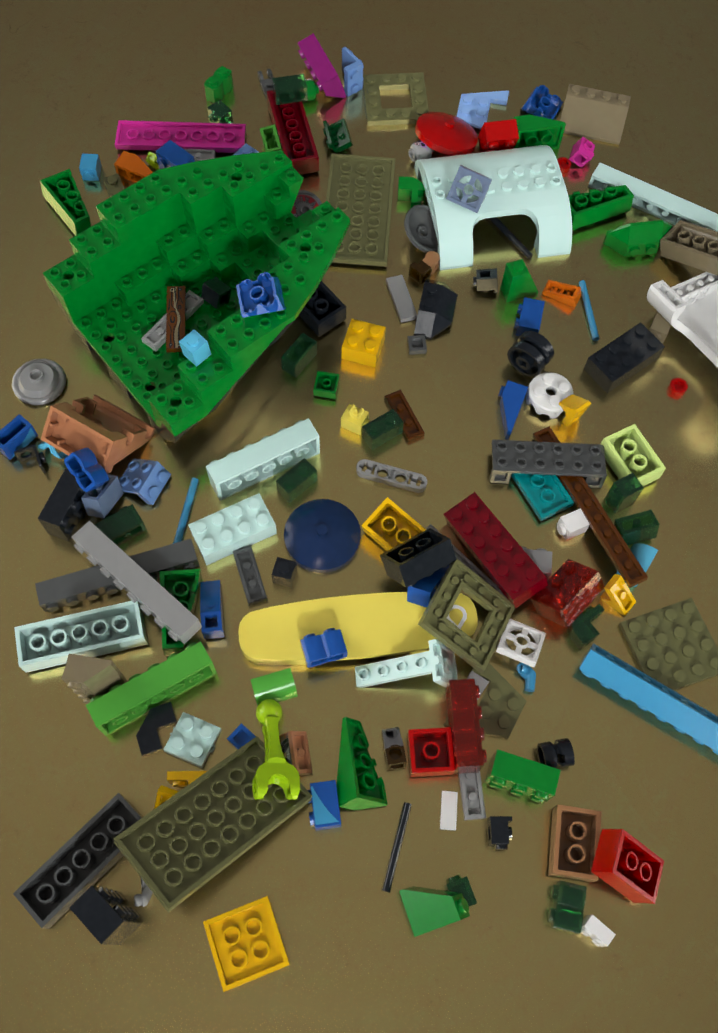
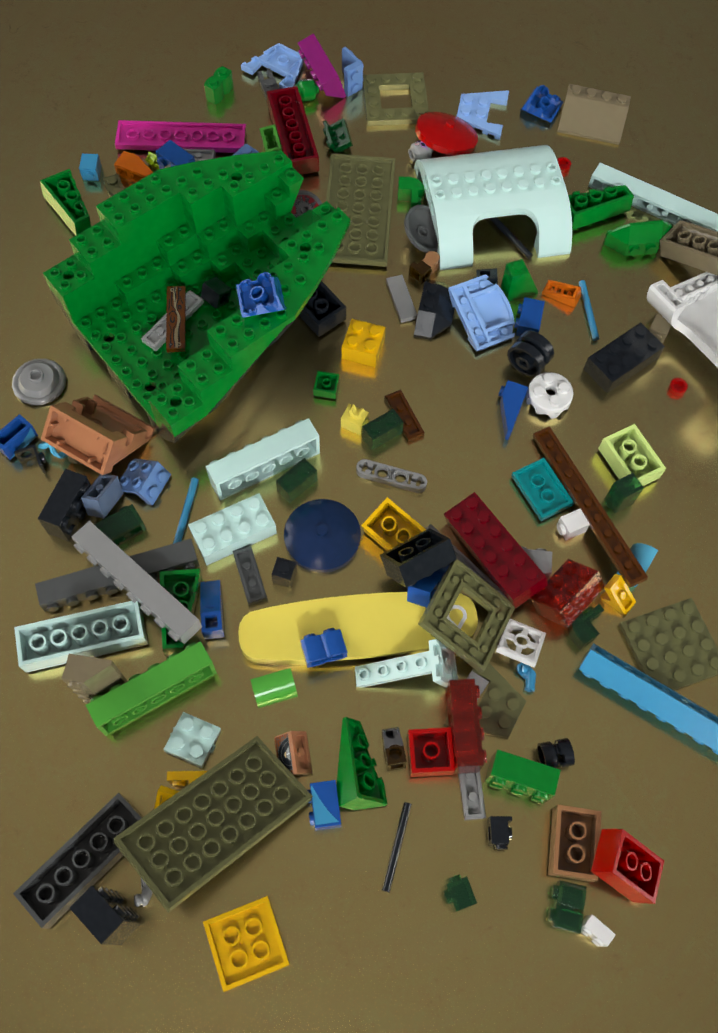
(86, 469): blue brick -> none
(148, 735): black tile -> none
(195, 347): medium azure brick -> none
(219, 113): clear green brick -> none
(240, 736): blue tile -> none
(275, 768): lime piece -> none
(280, 60): none -> light blue wing
(290, 89): clear green brick -> none
(299, 355): clear green brick -> none
(417, 344): dark grey tile -> none
(432, 908): green slope -> none
(448, 810): white sticker -> none
(483, 312): none -> light blue slope
(485, 182): sand blue piece -> none
(498, 135): red brick -> none
(539, 131): green slope -> none
(548, 459): dark grey bracket -> none
(574, 408): yellow slope -> none
(582, 152): dark pink brick -> none
(637, 527): clear green brick -> none

